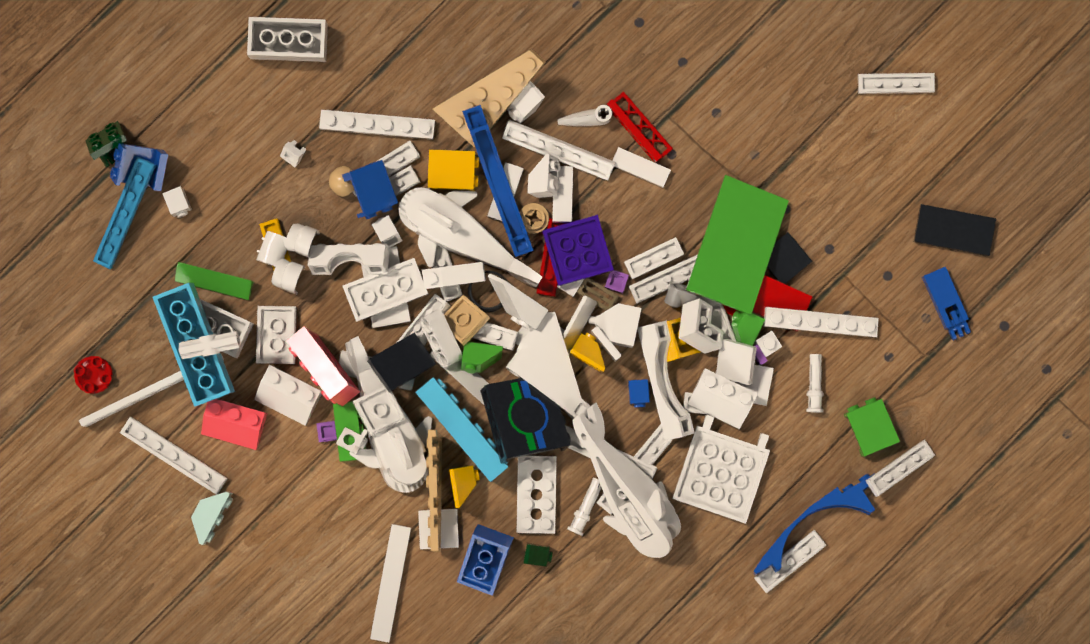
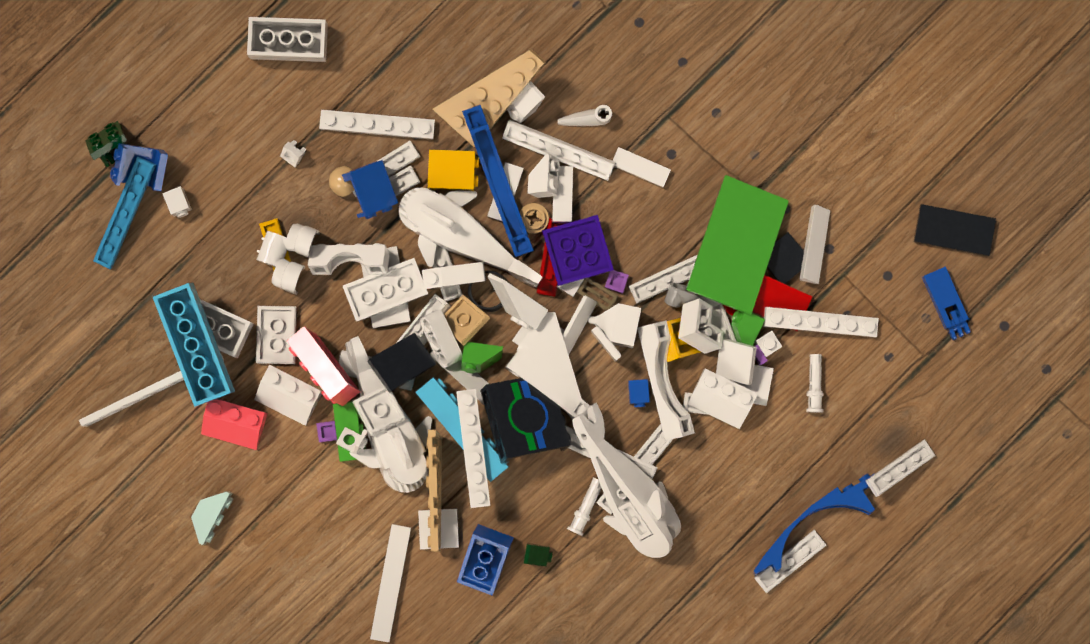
(93, 374): red dish -> none
(173, 455): white tile -> none
(209, 345): white piece -> none
(213, 281): bright green slope -> none
(387, 232): white brick -> none
(463, 483): yellow slope -> none
(473, 448): none -> white plate
(497, 336): white tile -> none
(546, 504): white plate -> none
(588, 351): yellow slope -> none
(633, 129): red fence -> none
(654, 258): white plate -> none
(721, 472): white plate -> none
(814, 244): none -> white slope
(872, 426): bright green panel -> none
(896, 83): white tile -> none

